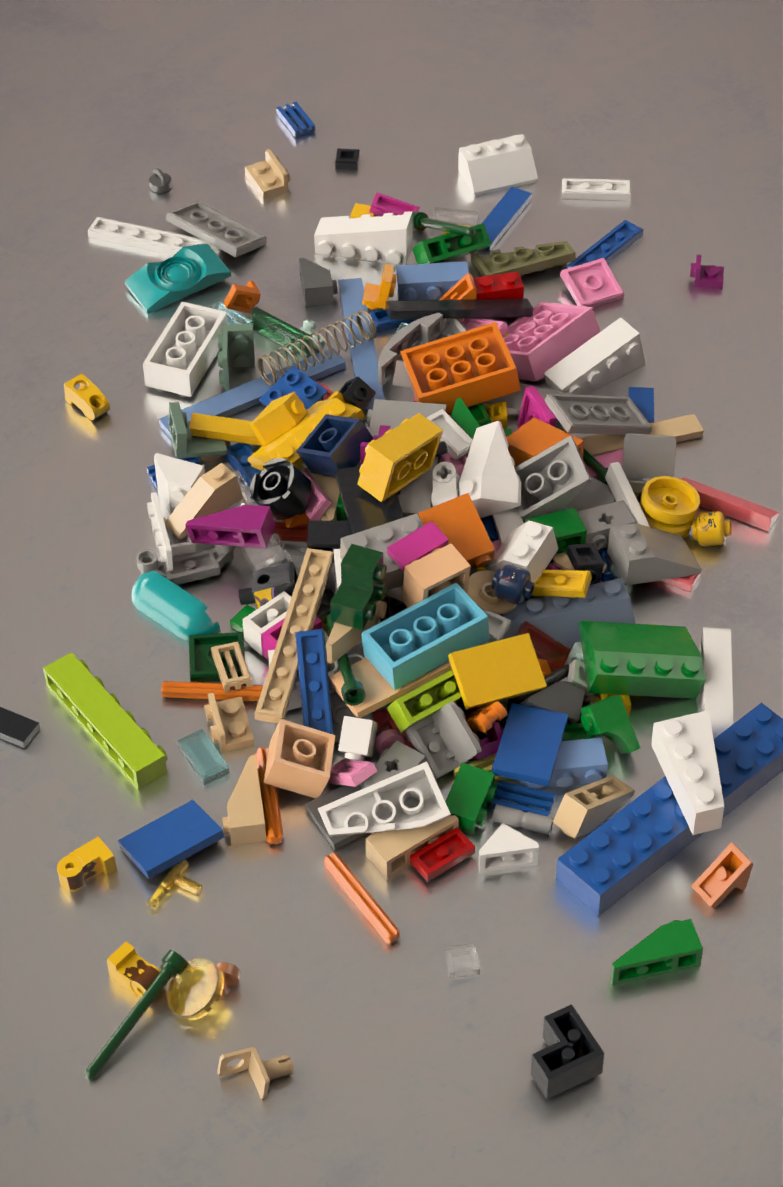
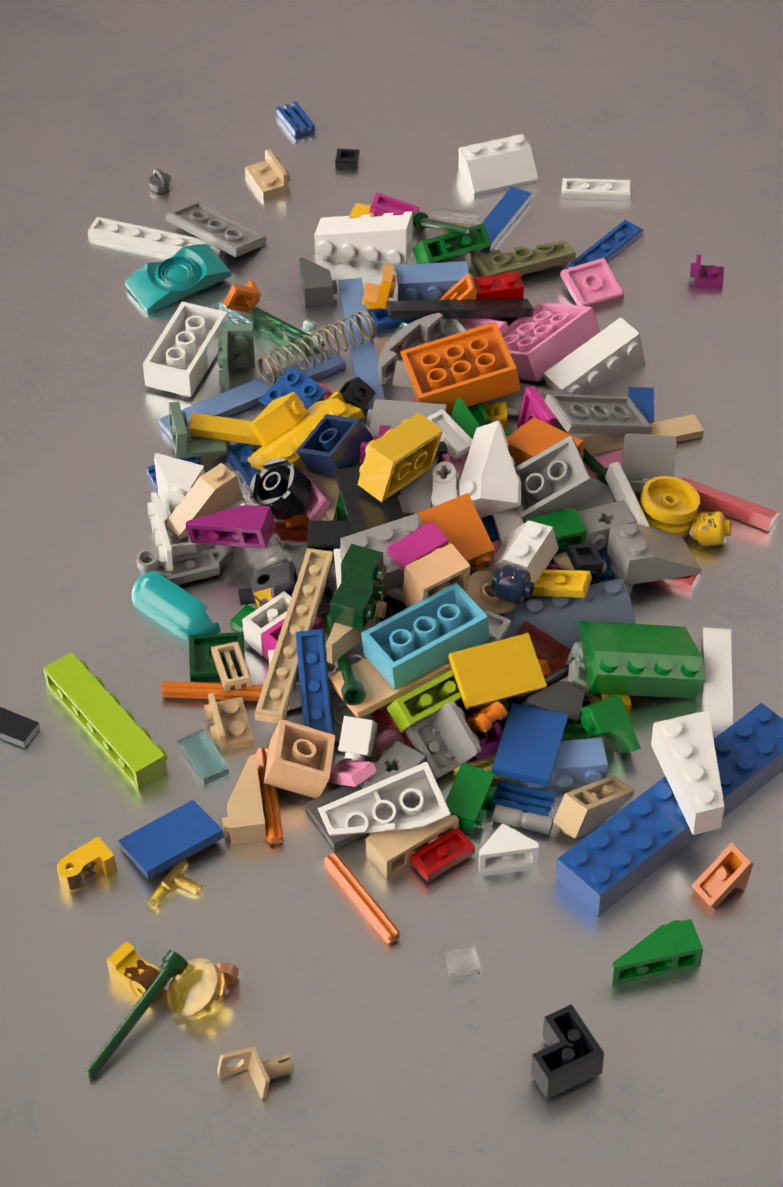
(87, 397): yellow leg -> none

